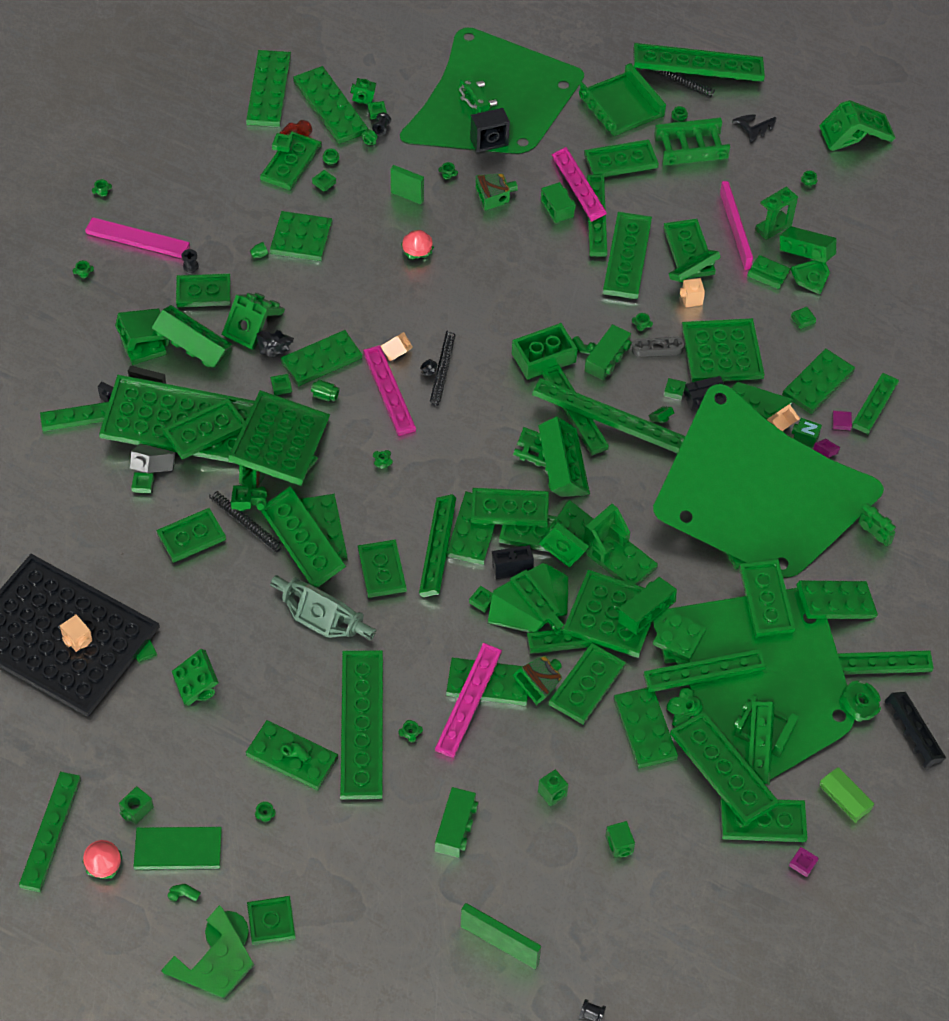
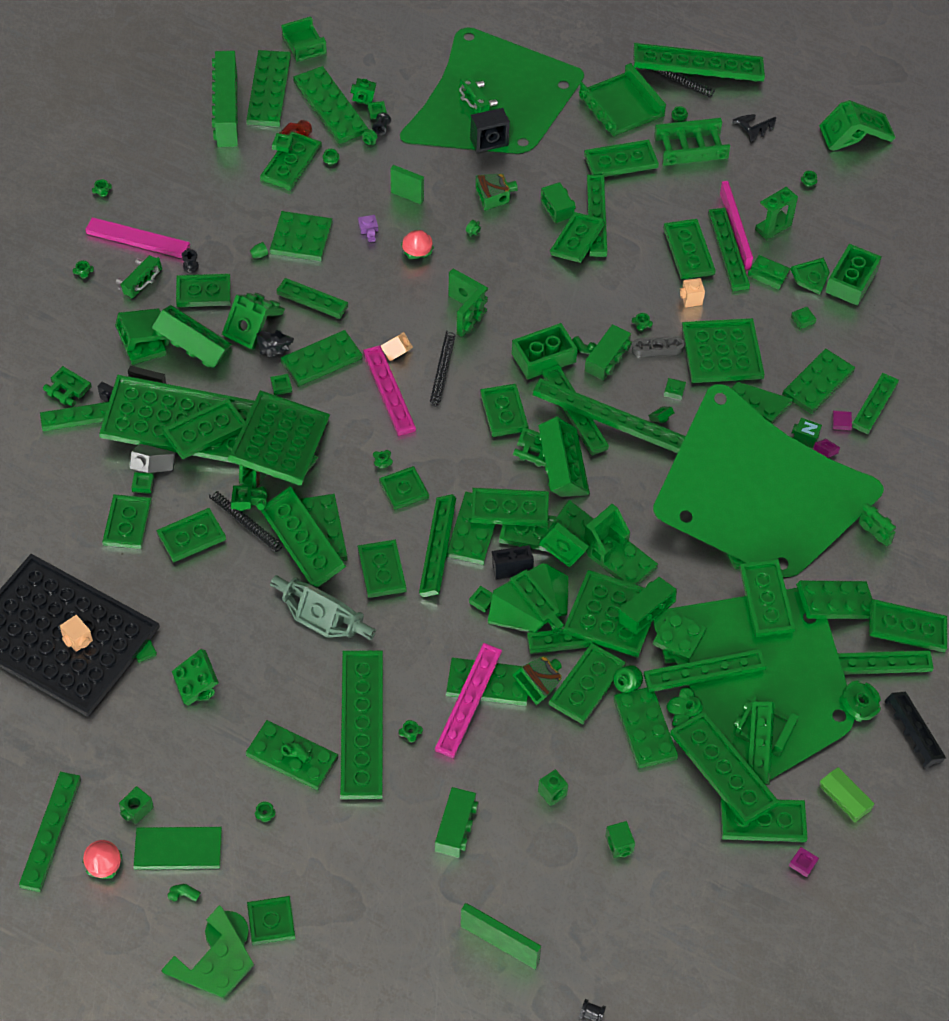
(71, 383): none -> green plate
(127, 521): none -> green tile
(140, 276): none -> green piece
(225, 99): none -> green brick
(303, 39): none -> green panel
(312, 298): none -> green plate
(324, 180): green plate -> none
(325, 391): green brick -> none
(368, 225): none -> medium lavender plate
(404, 488): none -> green tile
(428, 367): black plate -> none
(448, 170): green plate -> none
(472, 297): none -> green bracket
(473, 227): none -> green plate
(503, 410): none -> green plate
(577, 237): none -> green plate
(579, 184): dark pink tile -> none
(627, 255): green plate -> none
(628, 678): none -> green head
(694, 266): green plate -> none
(695, 392): black brick -> none
(729, 249): none -> green tile
(784, 418): light nougat panel -> none
(808, 244): green brick -> none
(853, 274): none -> green brick
(908, 625): none -> green tile

